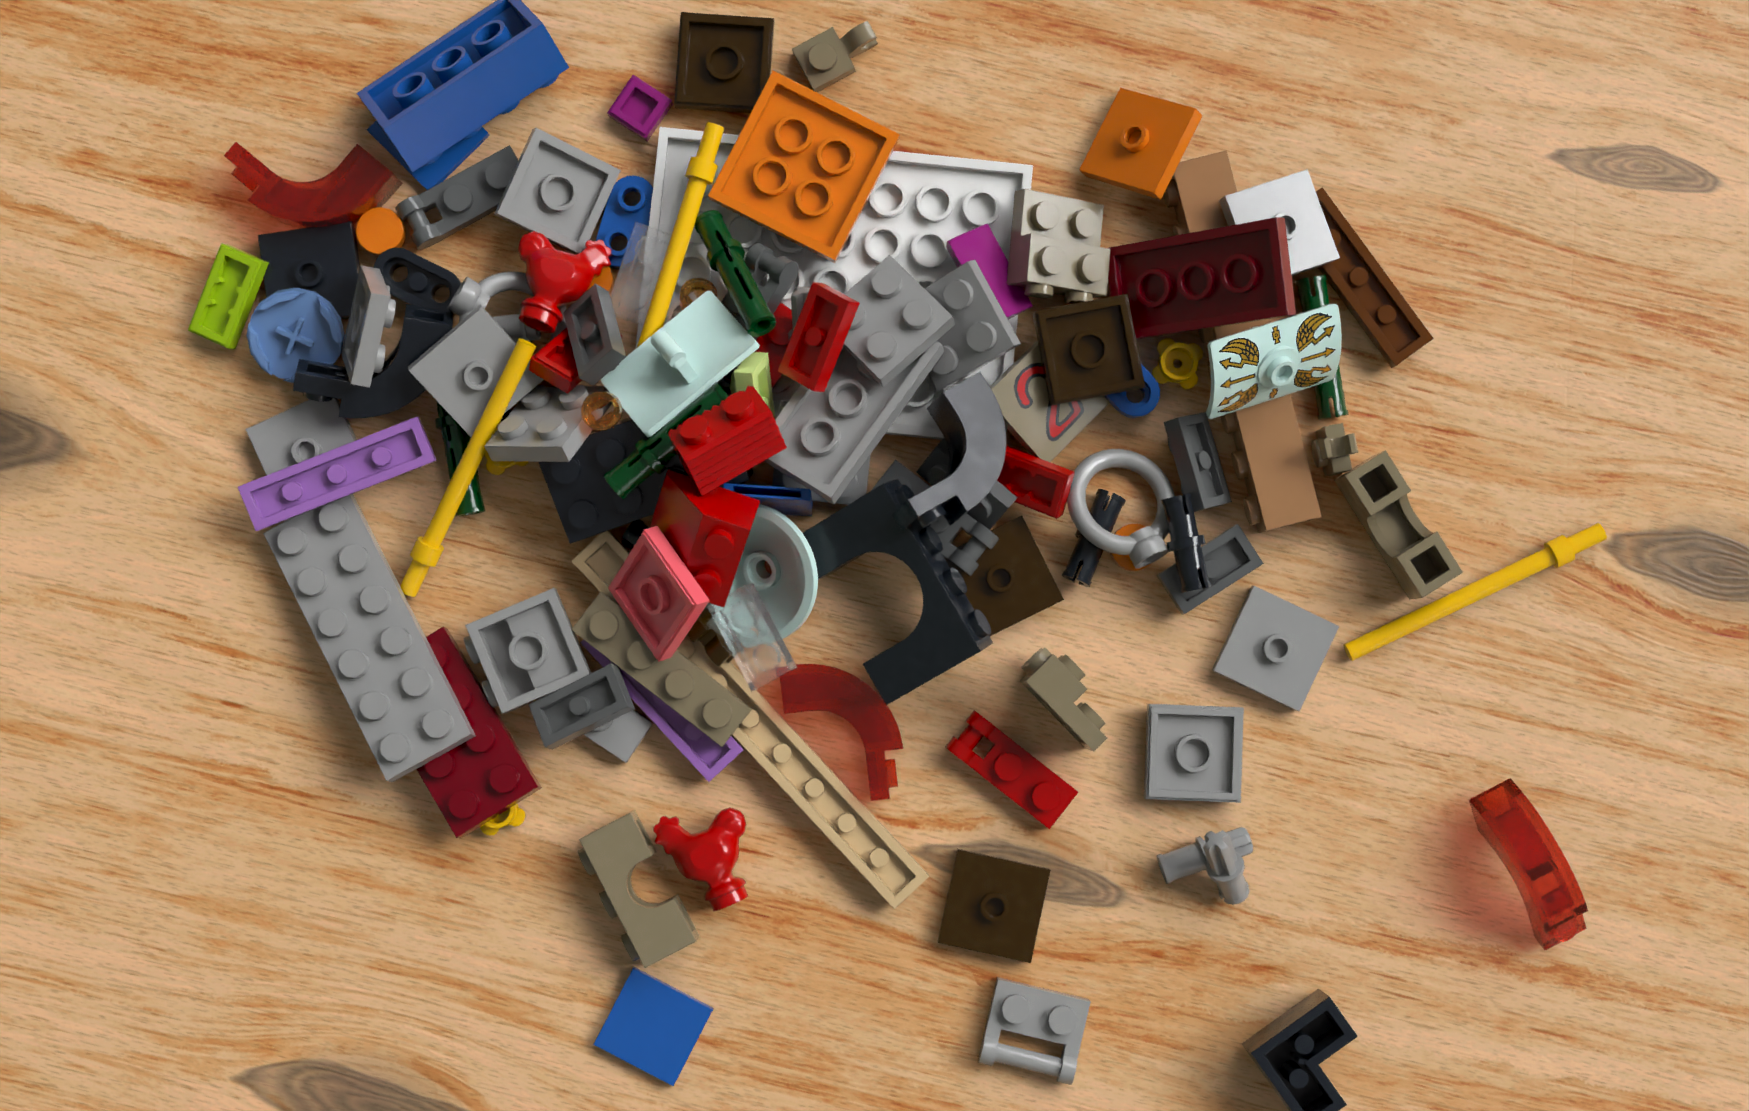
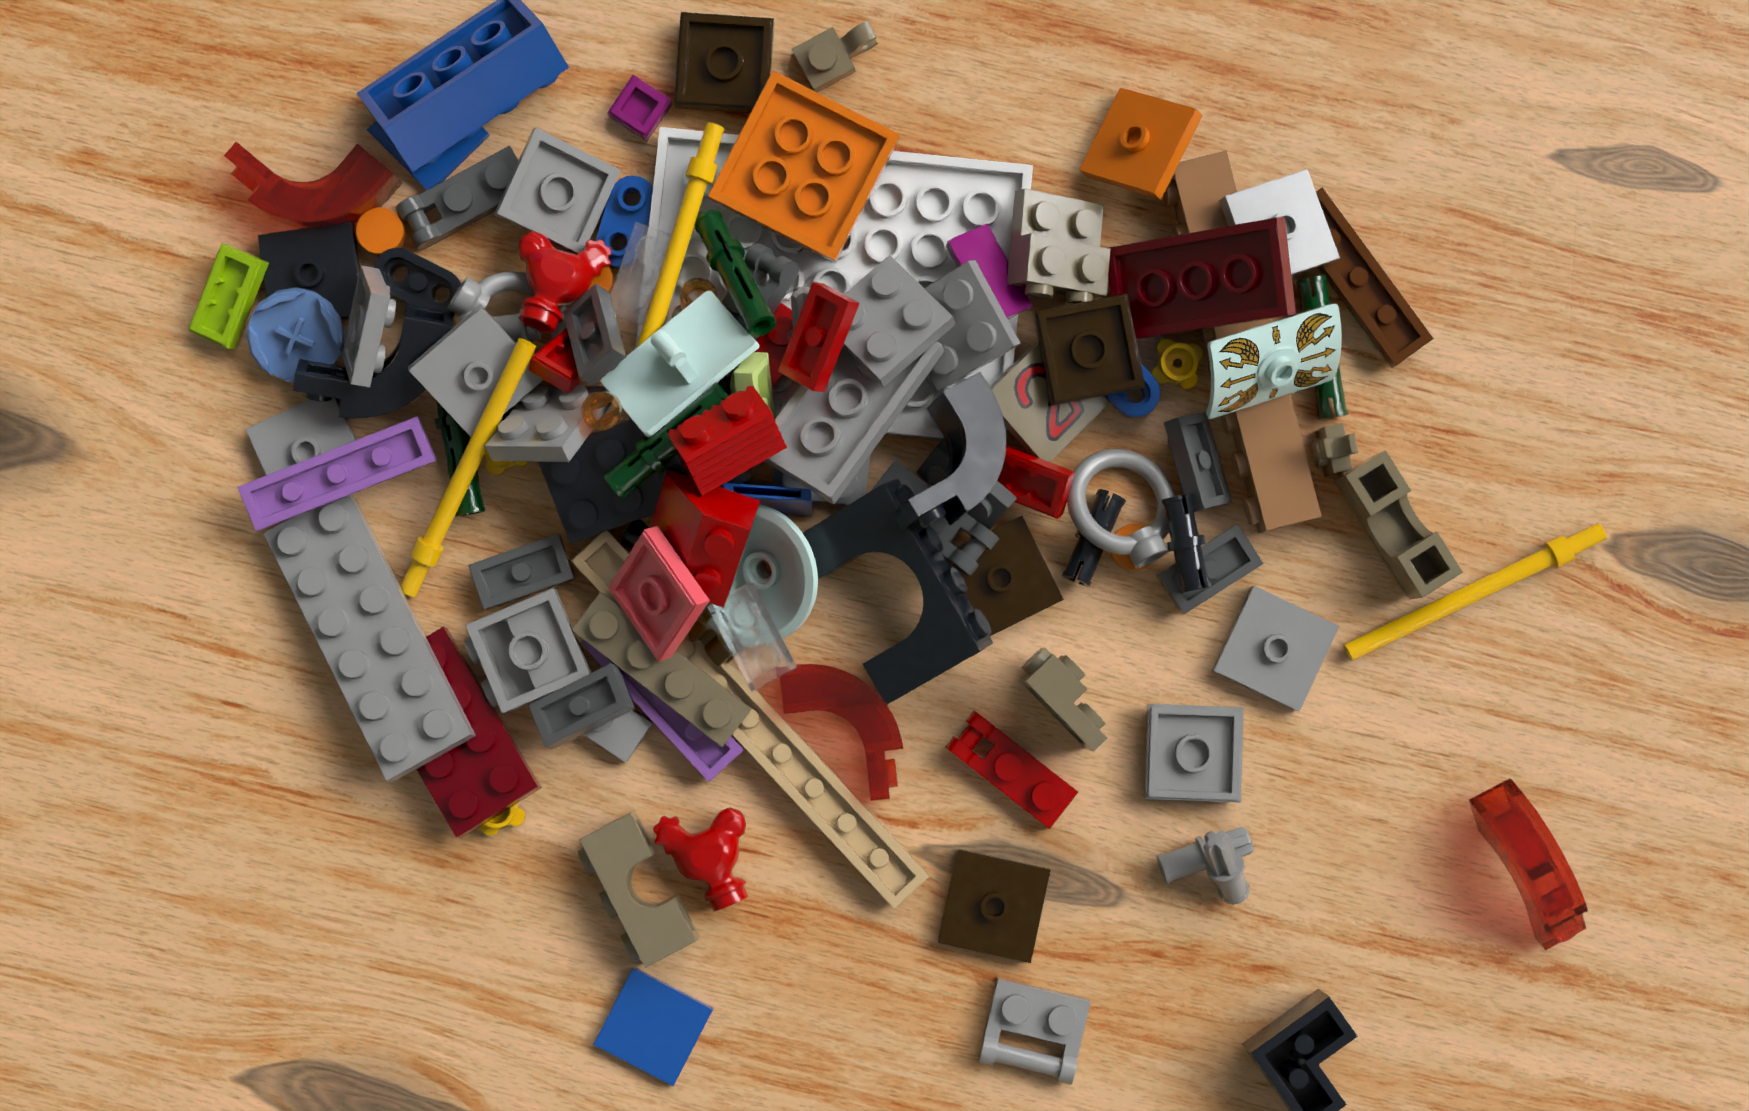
(522, 571): none -> dark grey plate

